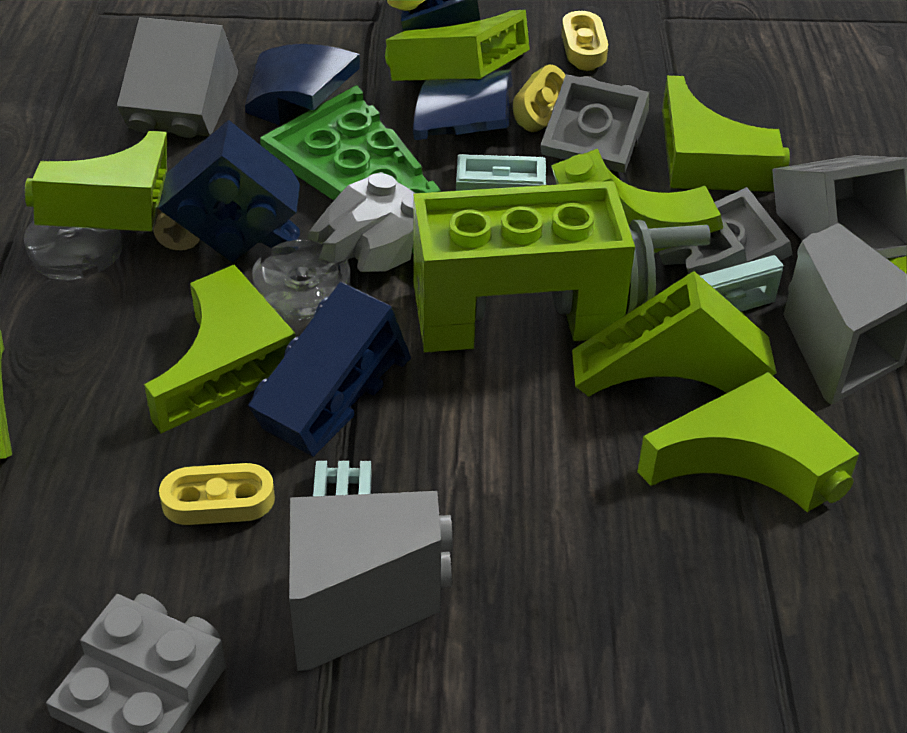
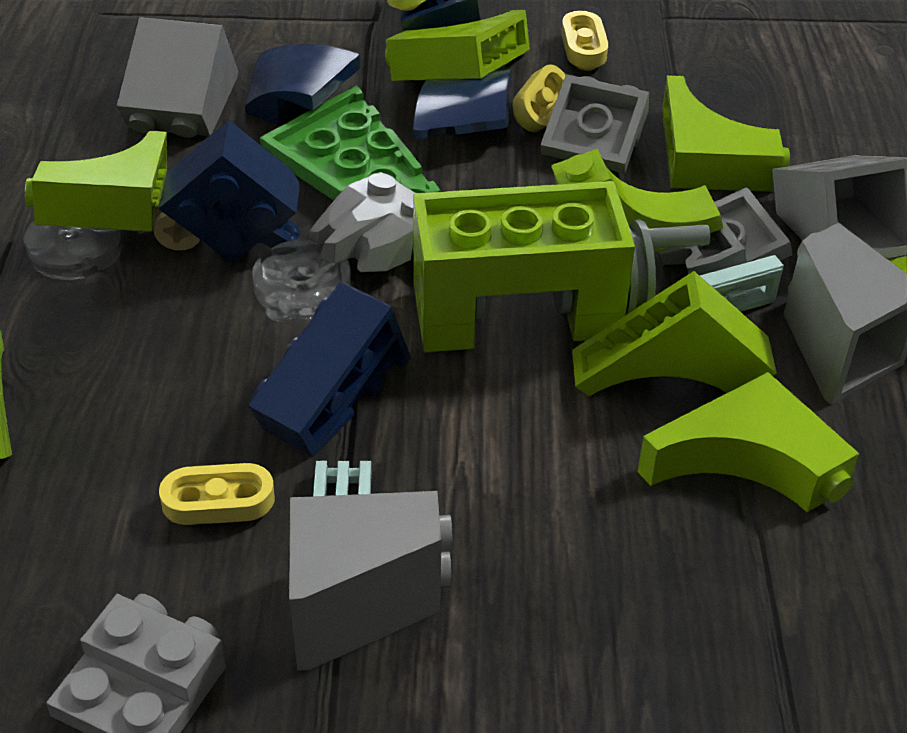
(234, 350): lime arch -> none
(496, 171): light aqua tile -> none

